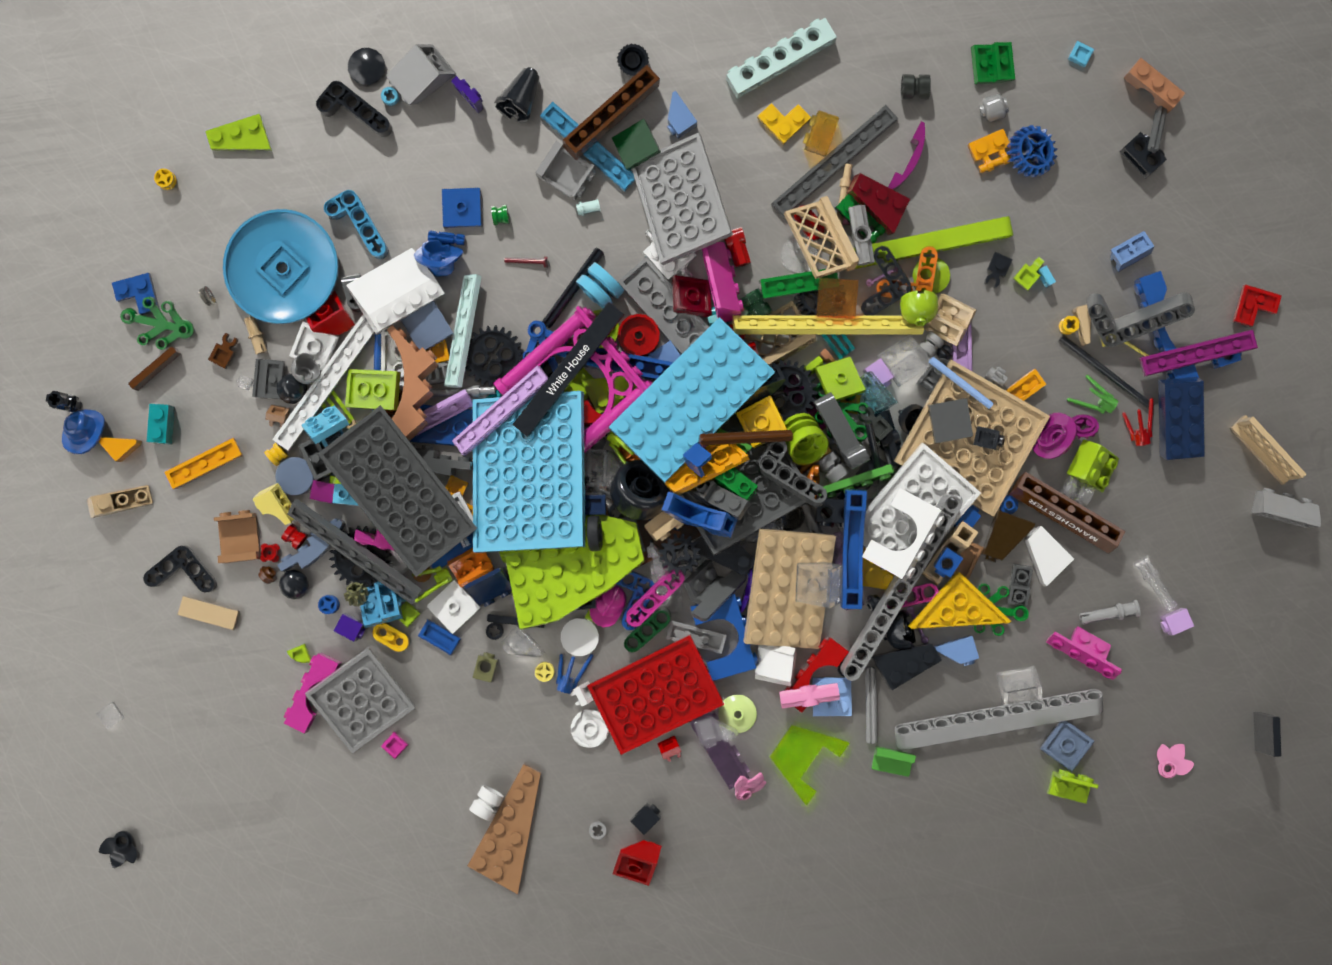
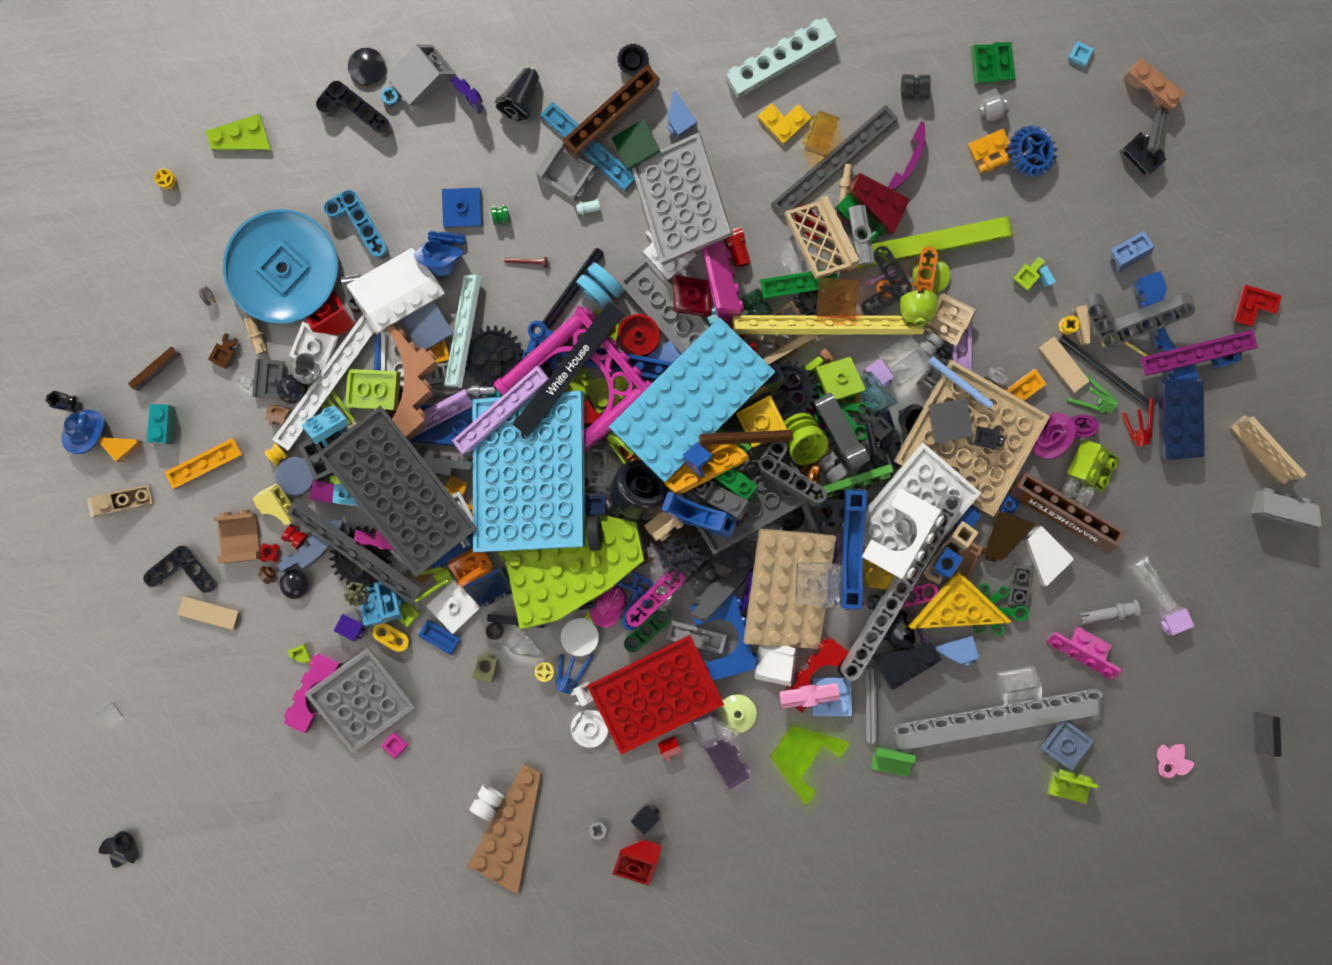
(138, 288): blue plate -> none
(159, 322): green plant -> none
(325, 606): blue wheel -> none
(745, 788): bright pink plate -> none
(834, 349): teal tile -> none
(998, 267): black plate -> none
(1063, 364): none -> tan tile

